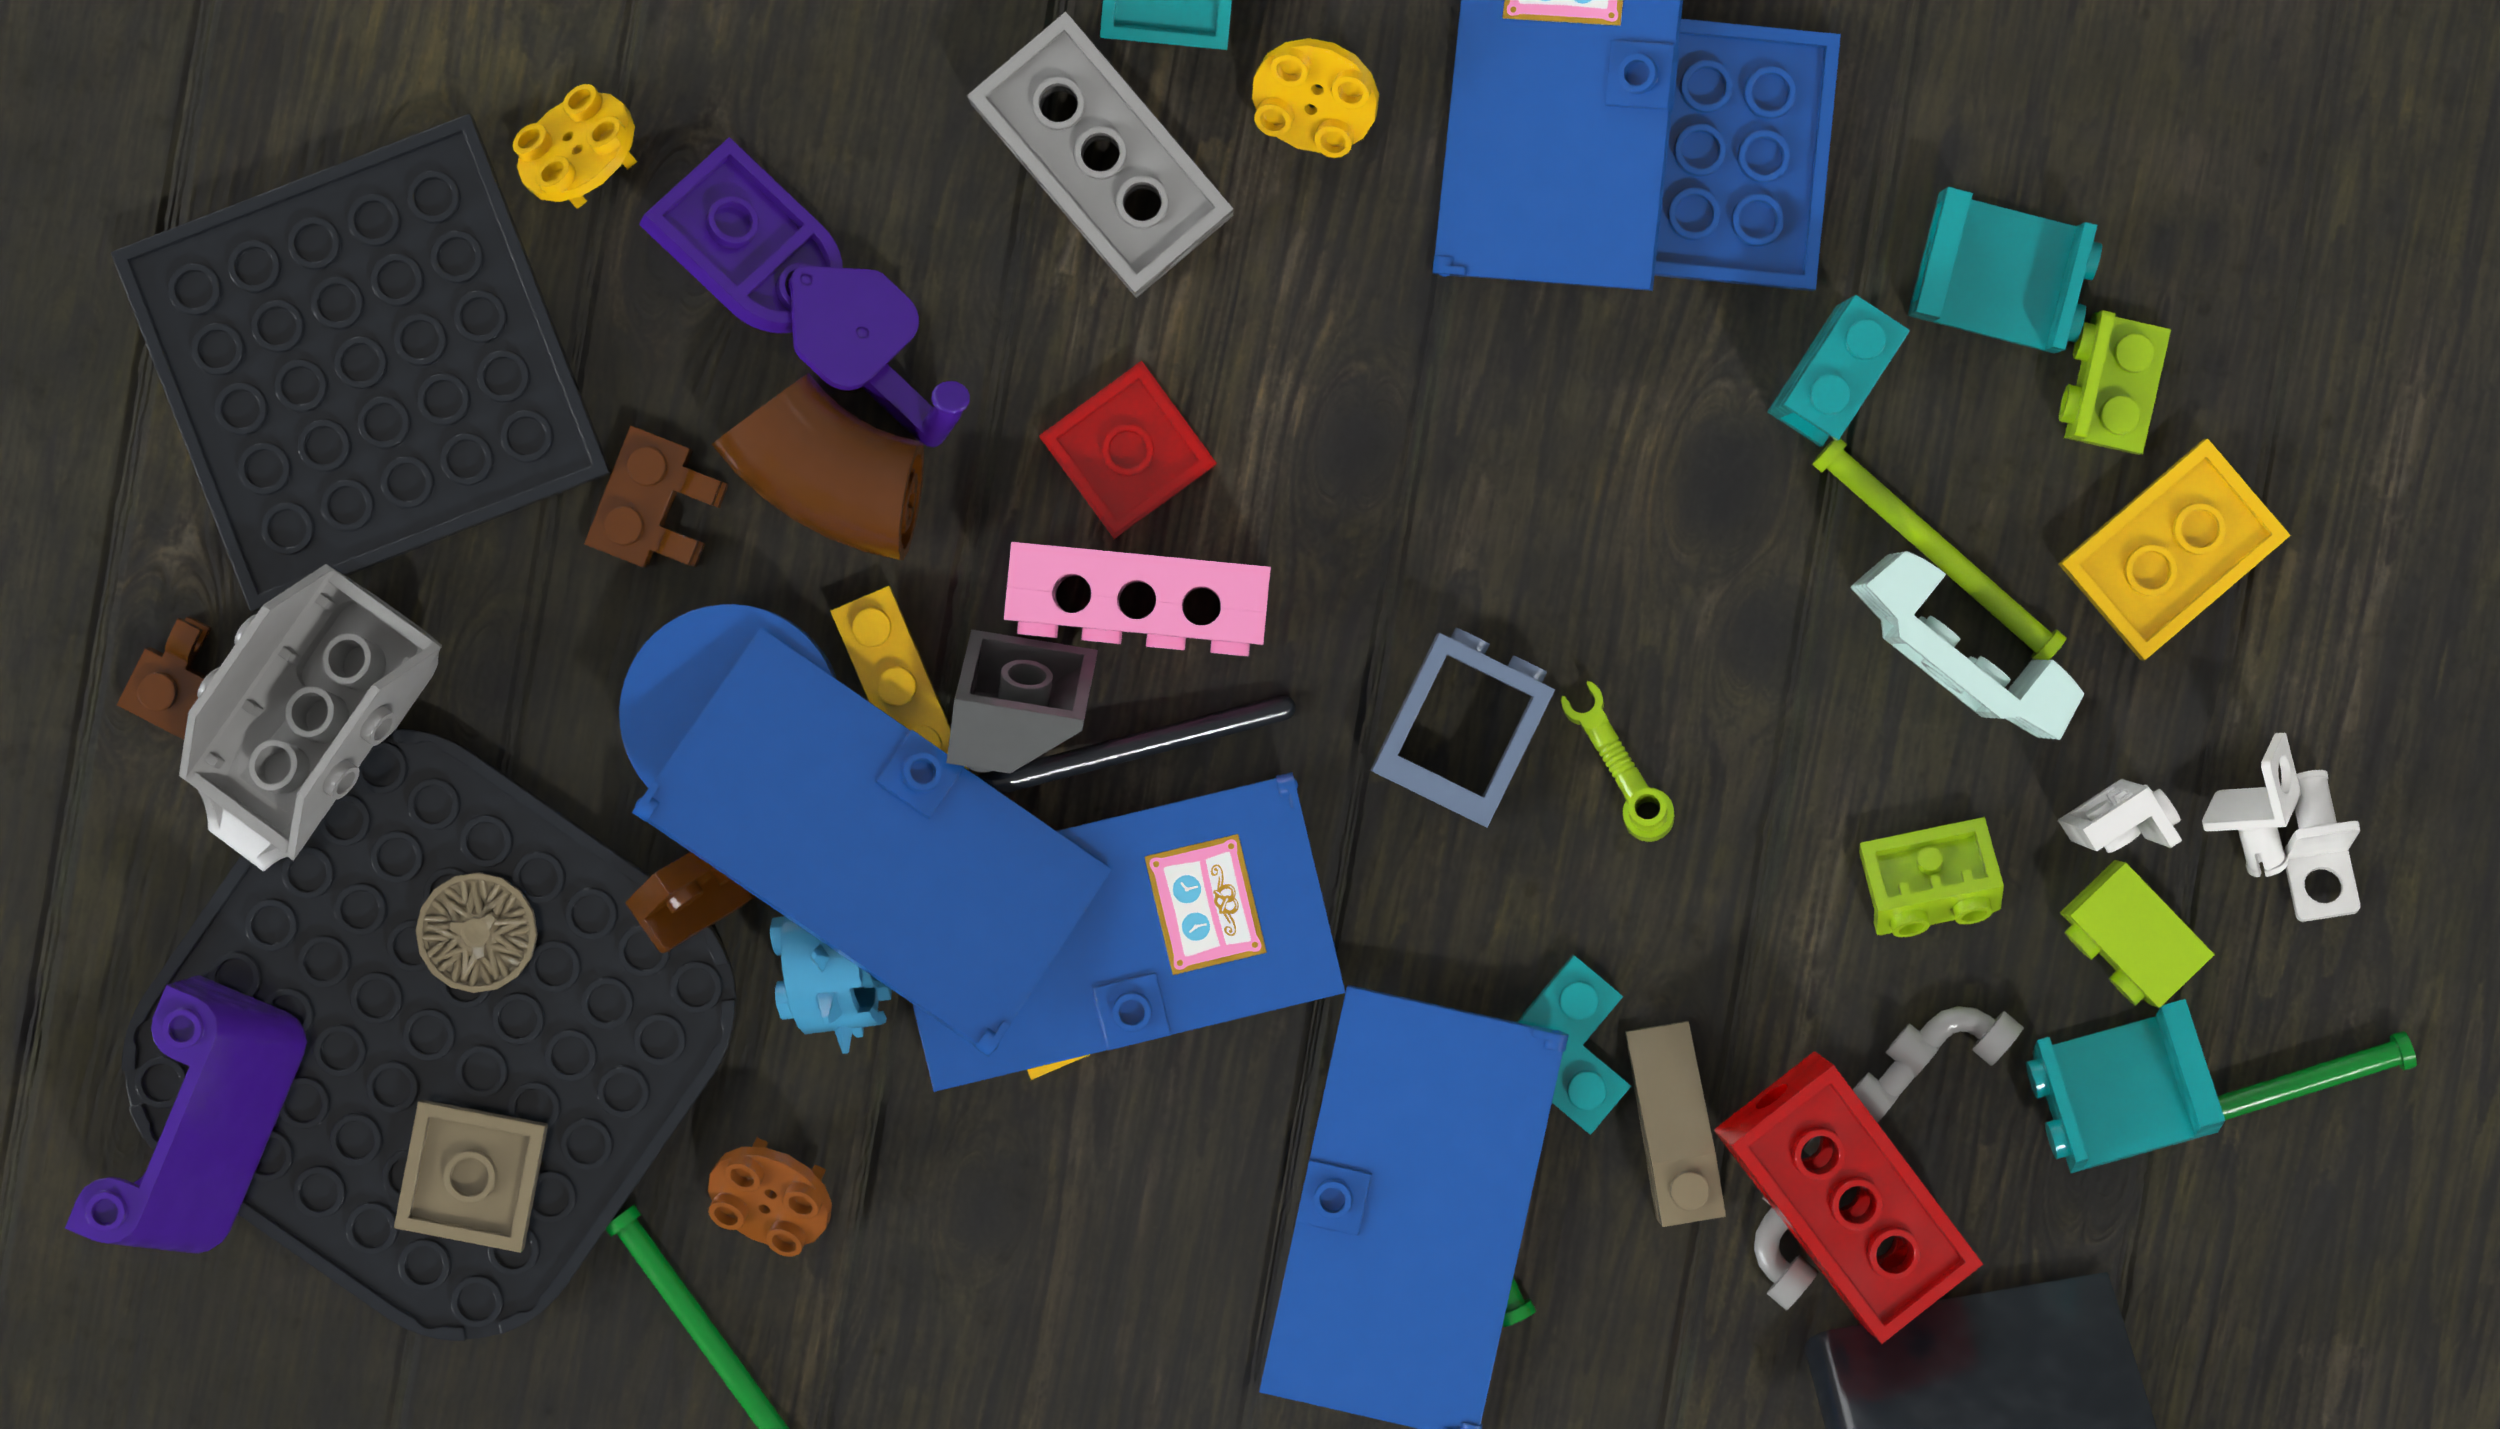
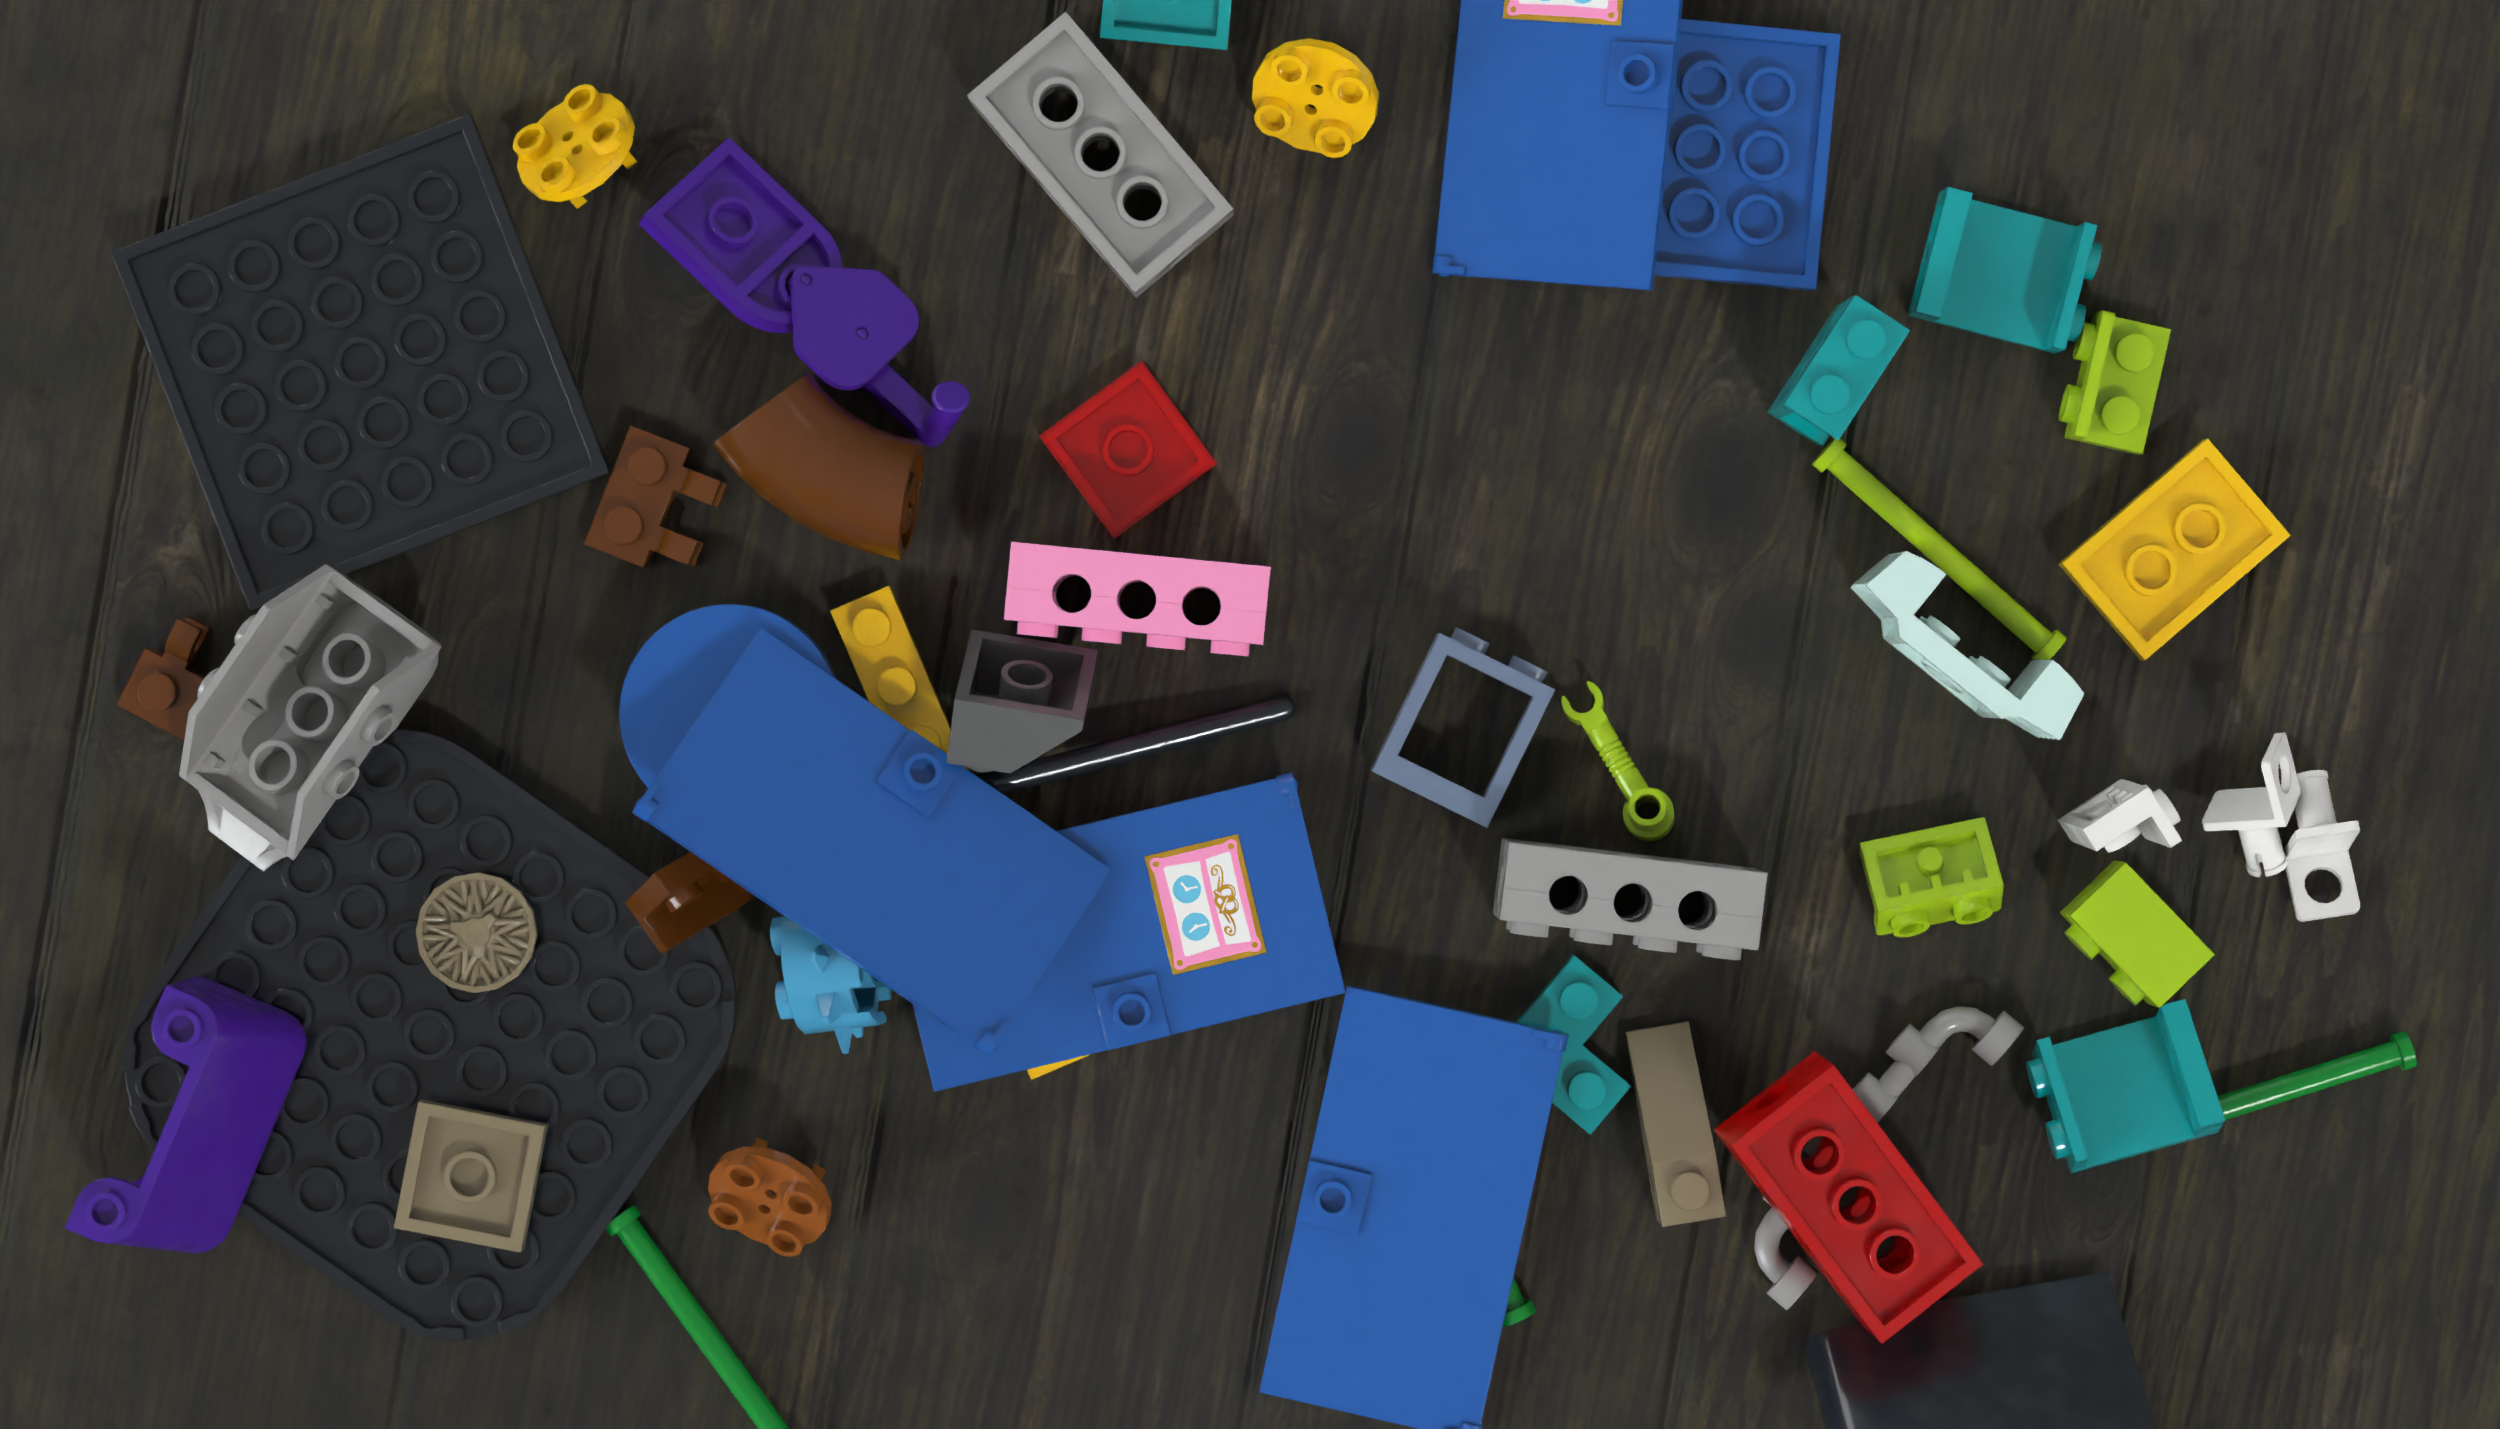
(1730, 894): none -> light grey brick

